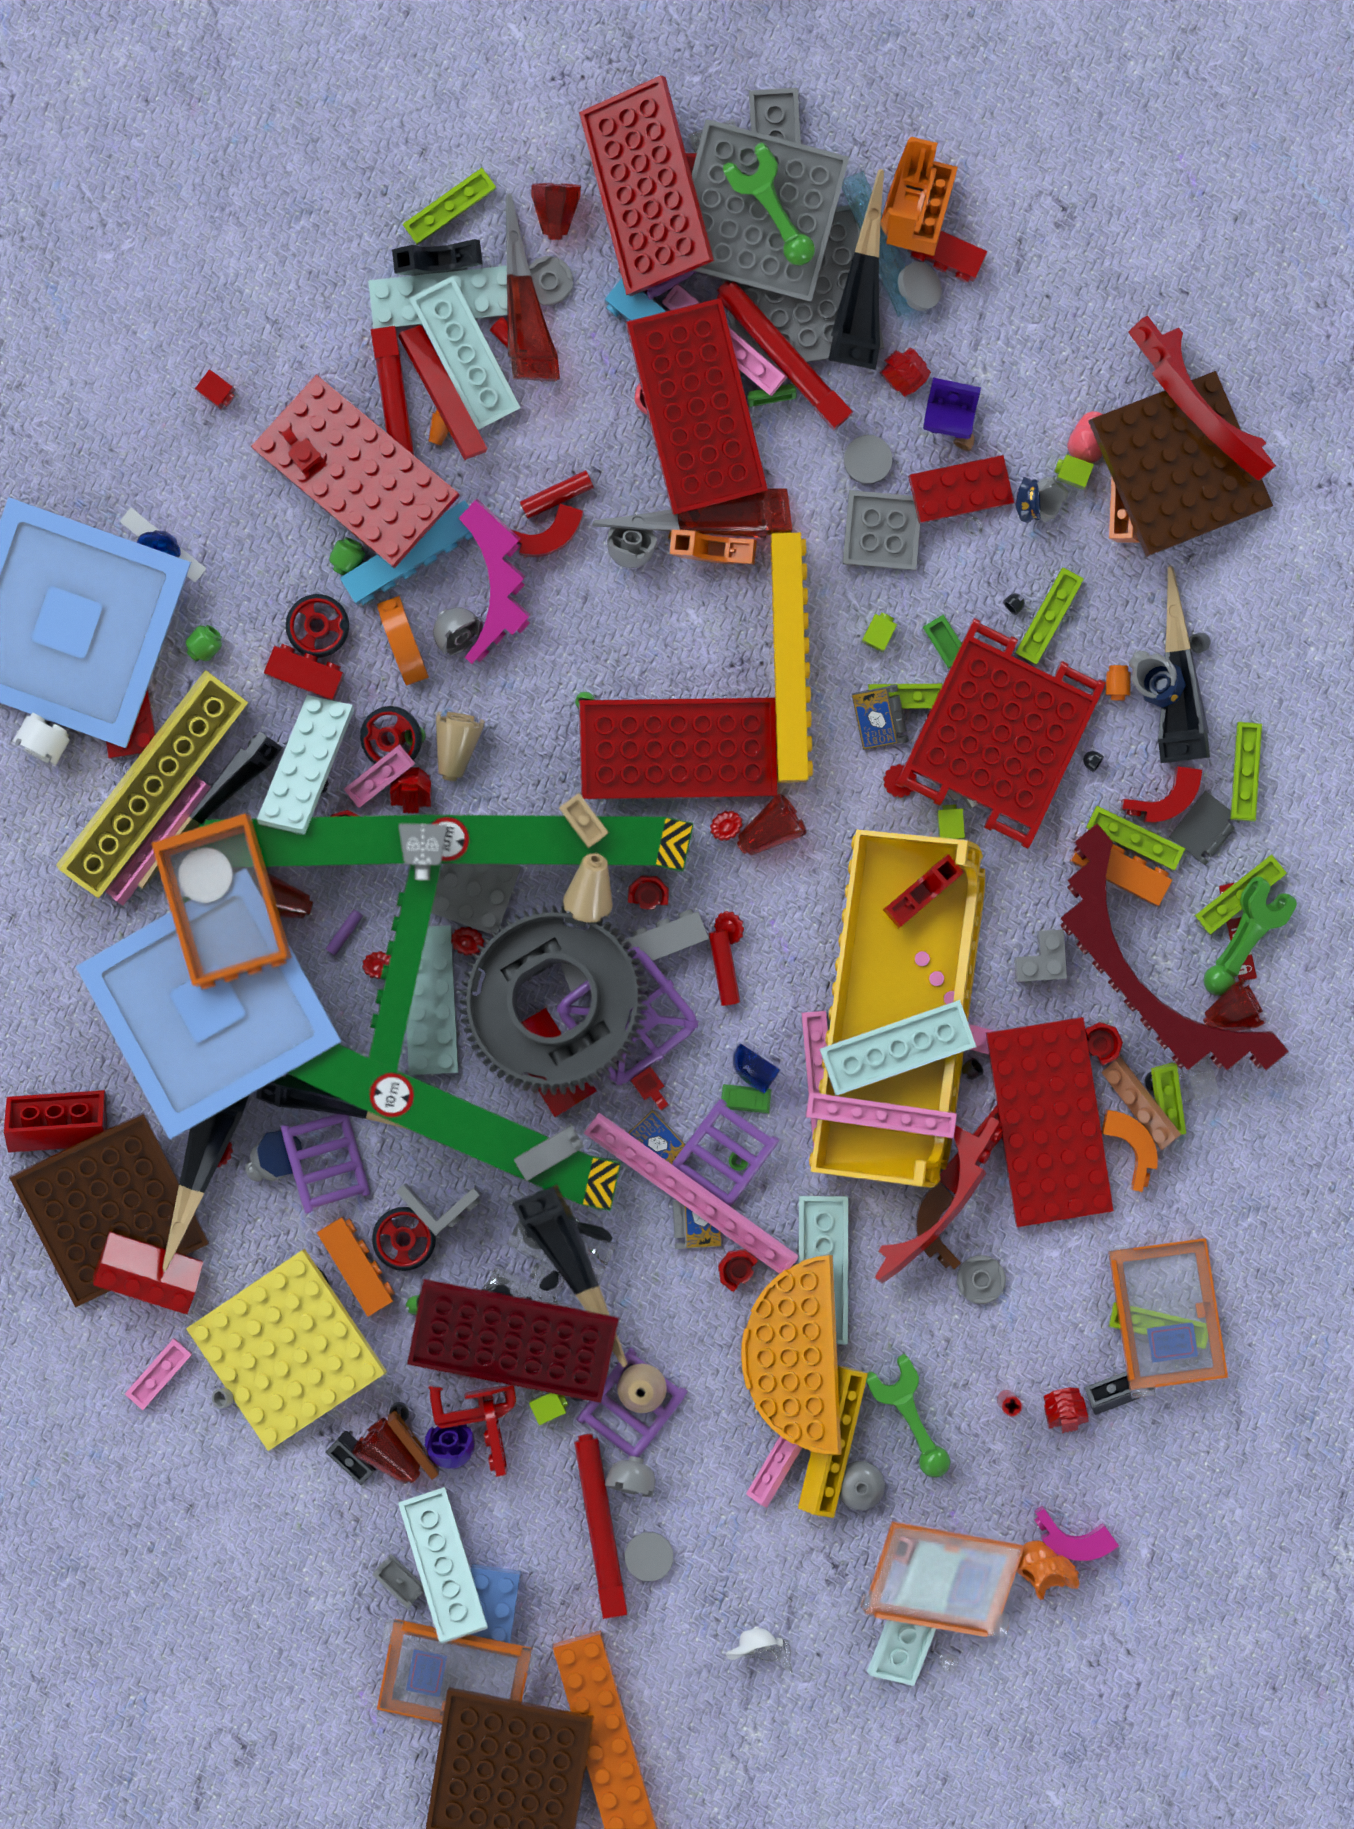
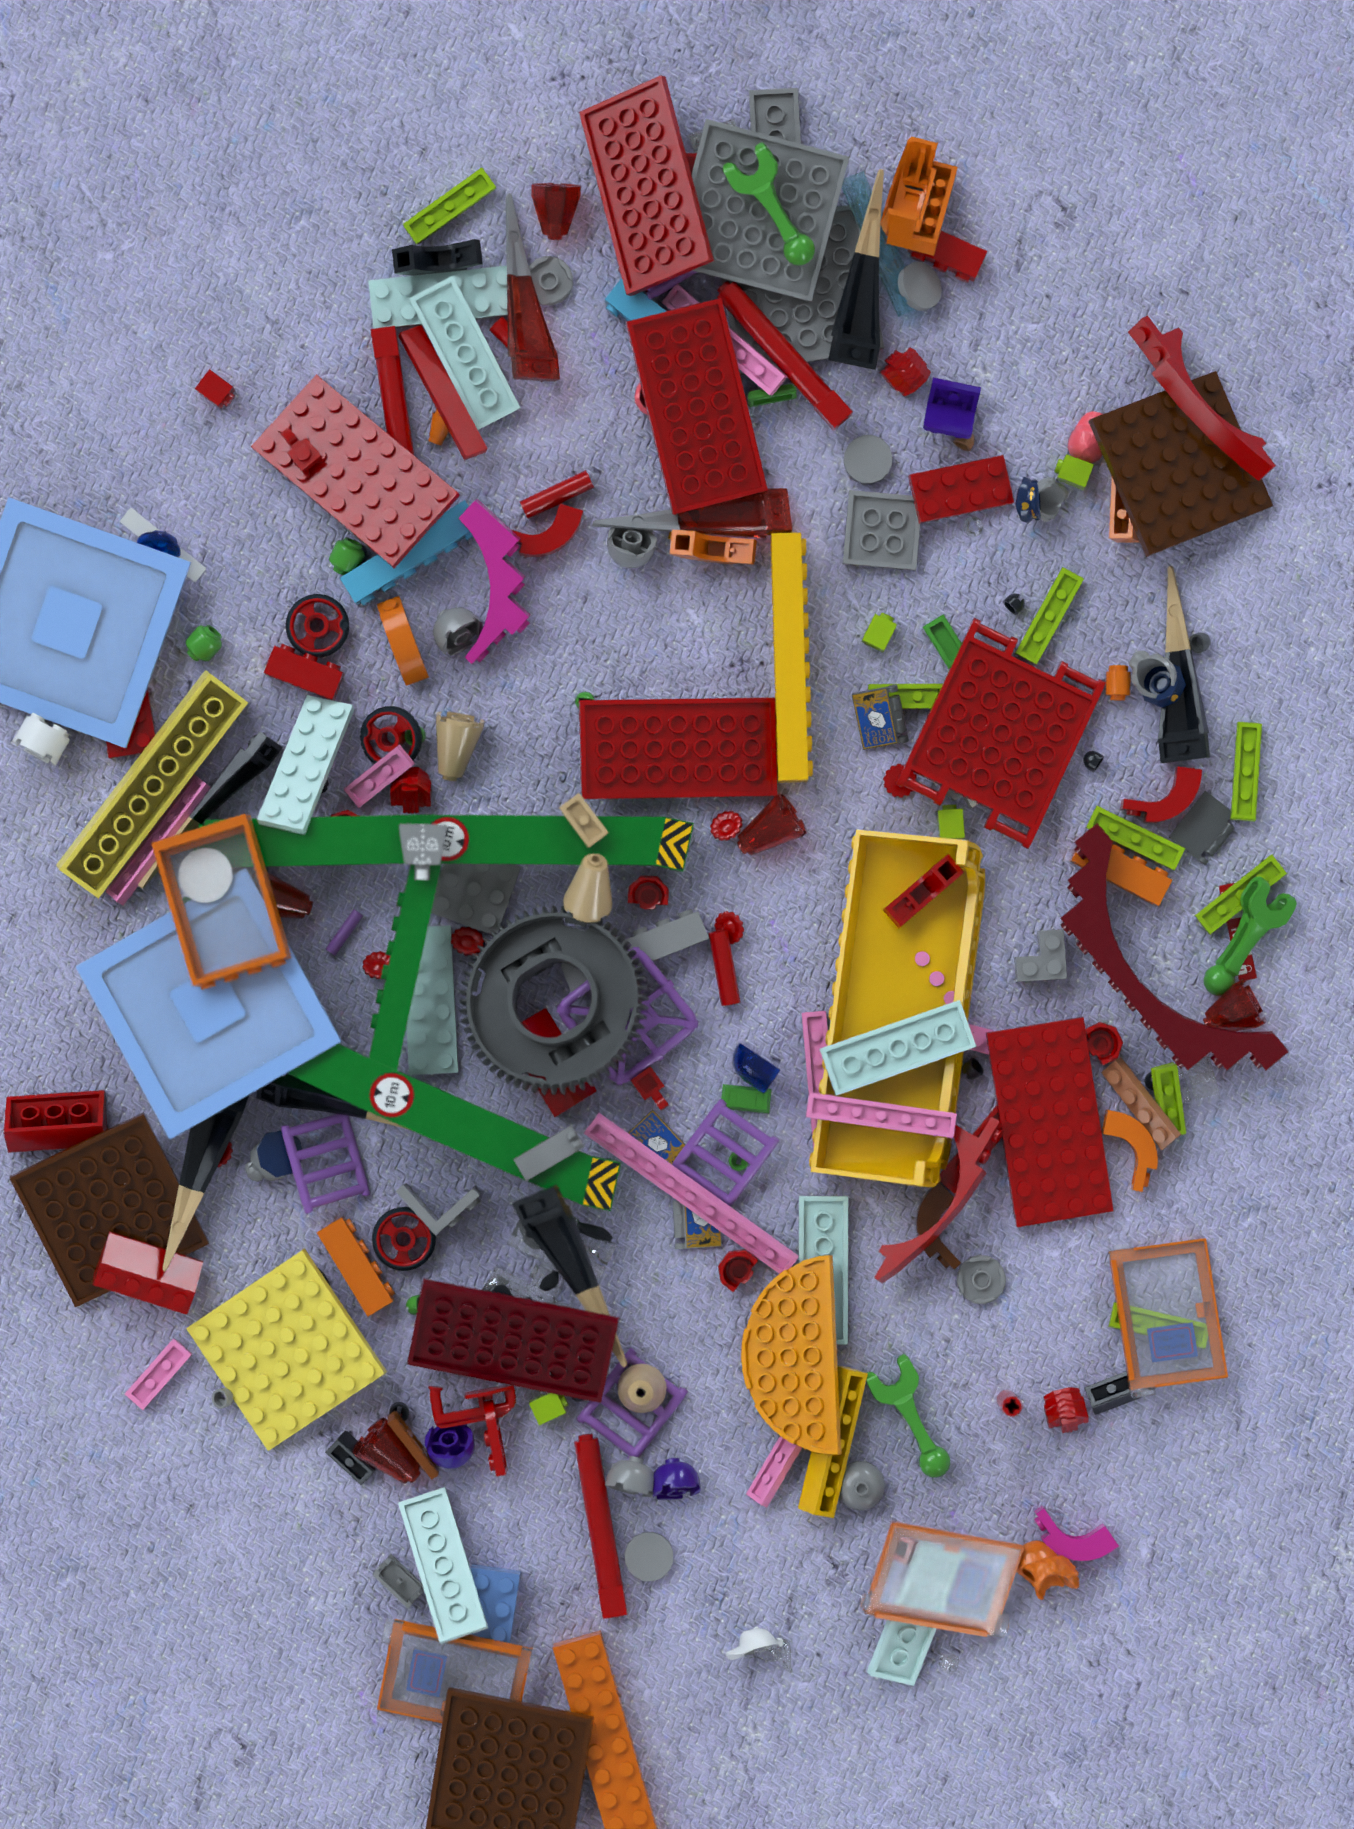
(675, 1479): none -> dark purple cylinder

